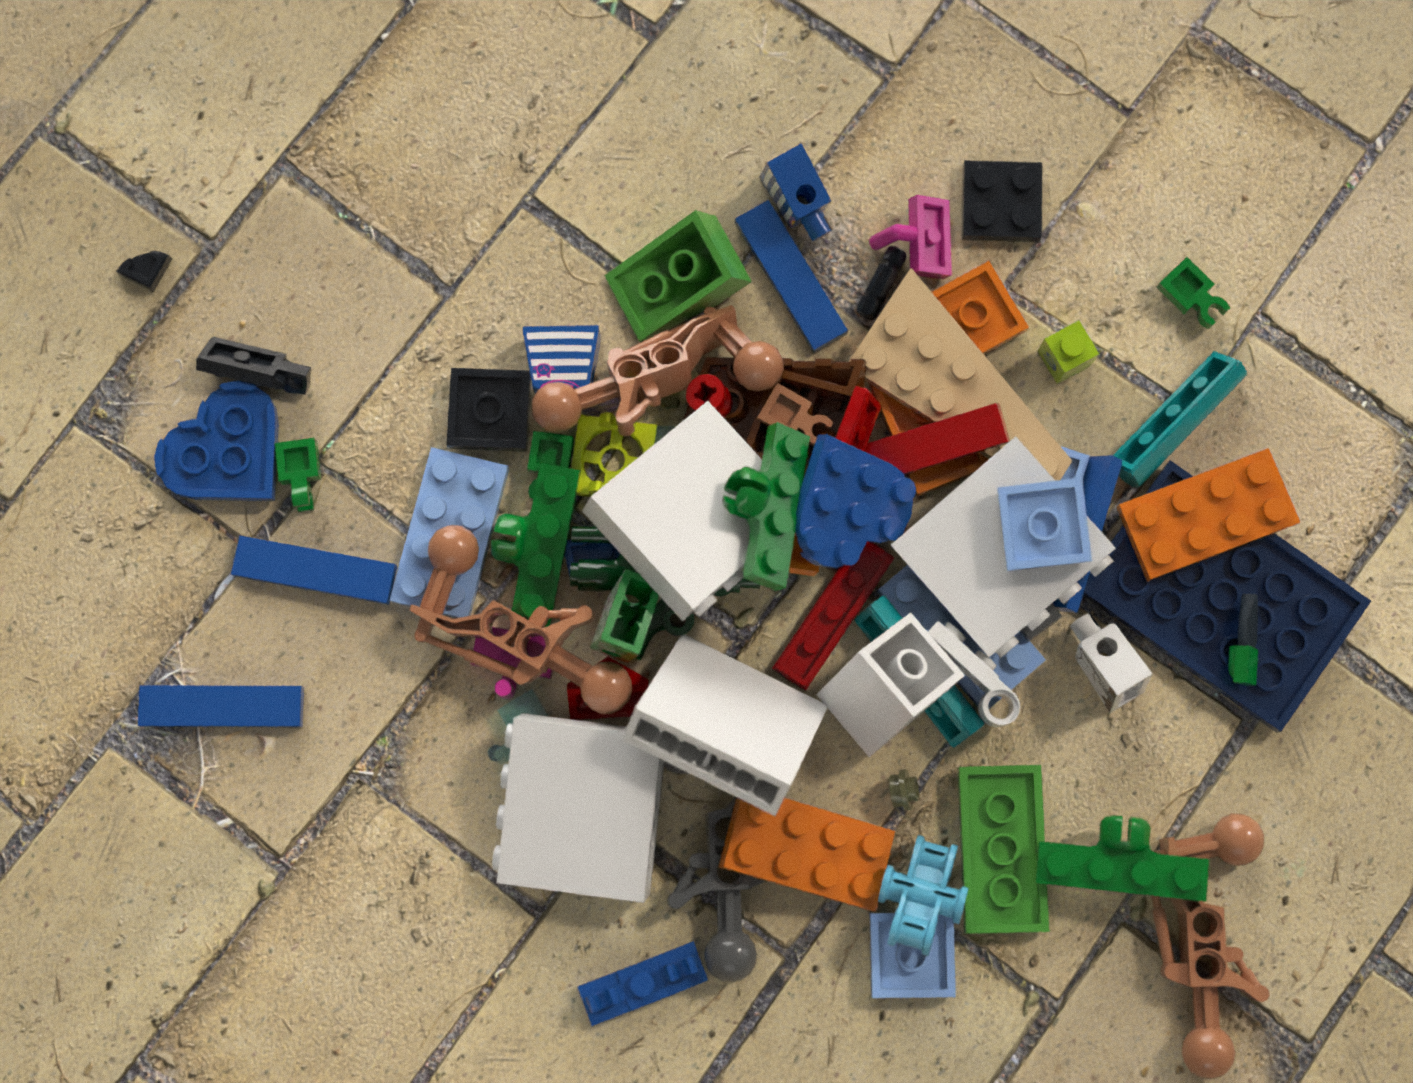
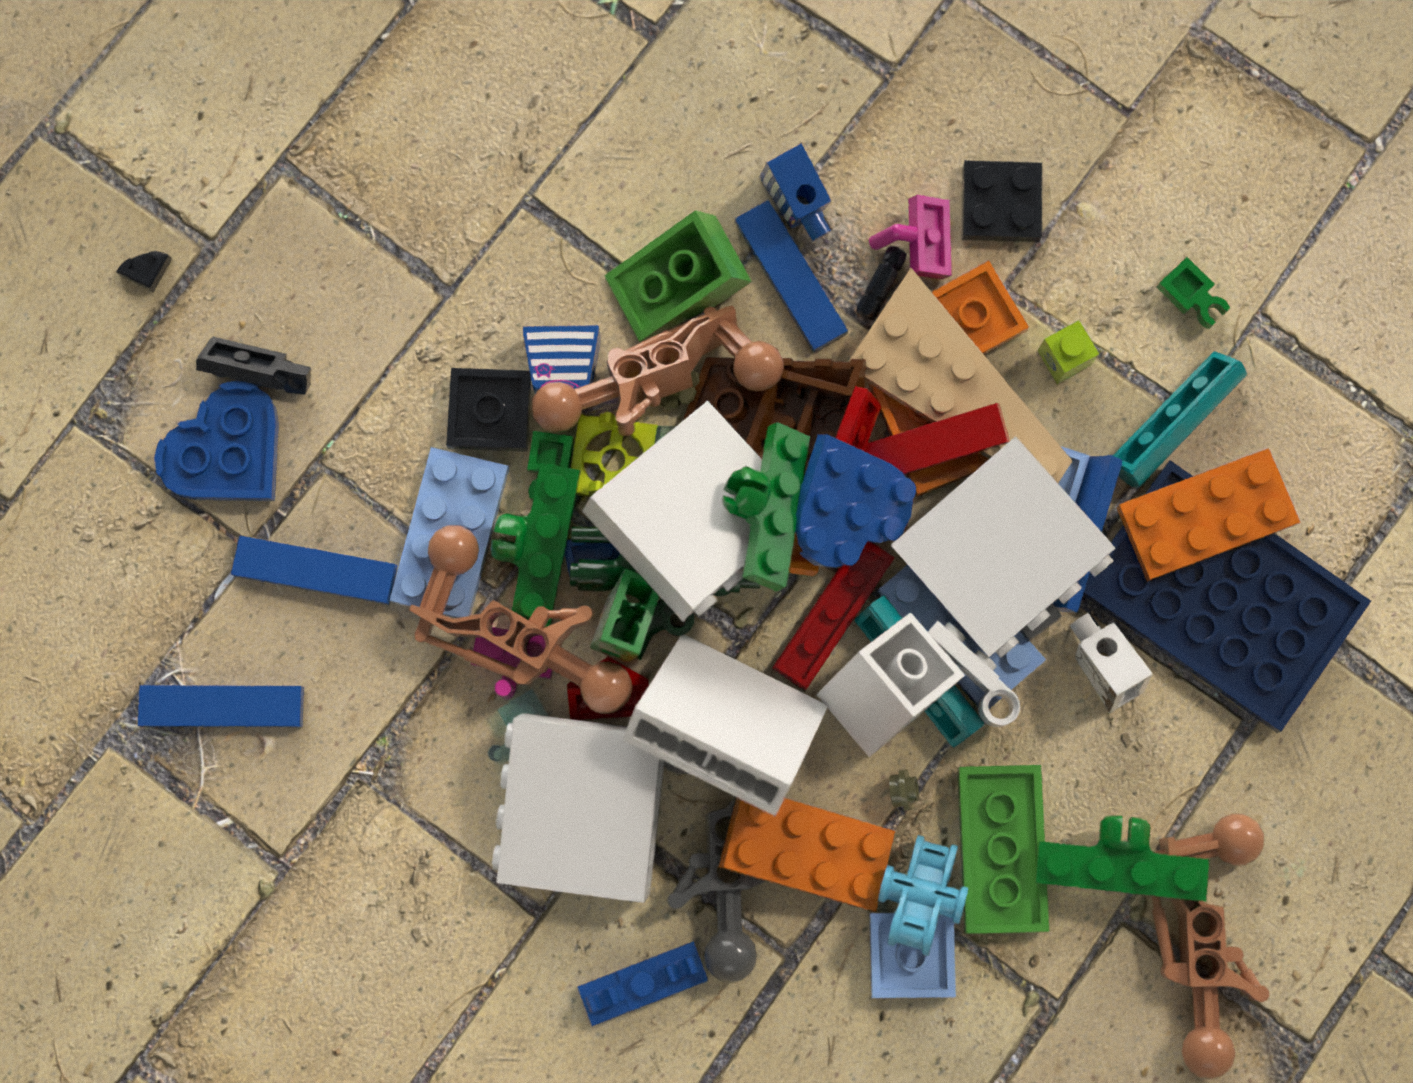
(298, 465): green plate -> none
(718, 394): red wheel -> none
(791, 410): nougat plate -> none
(1044, 524): light blue plate -> none
(1244, 657): piece -> none

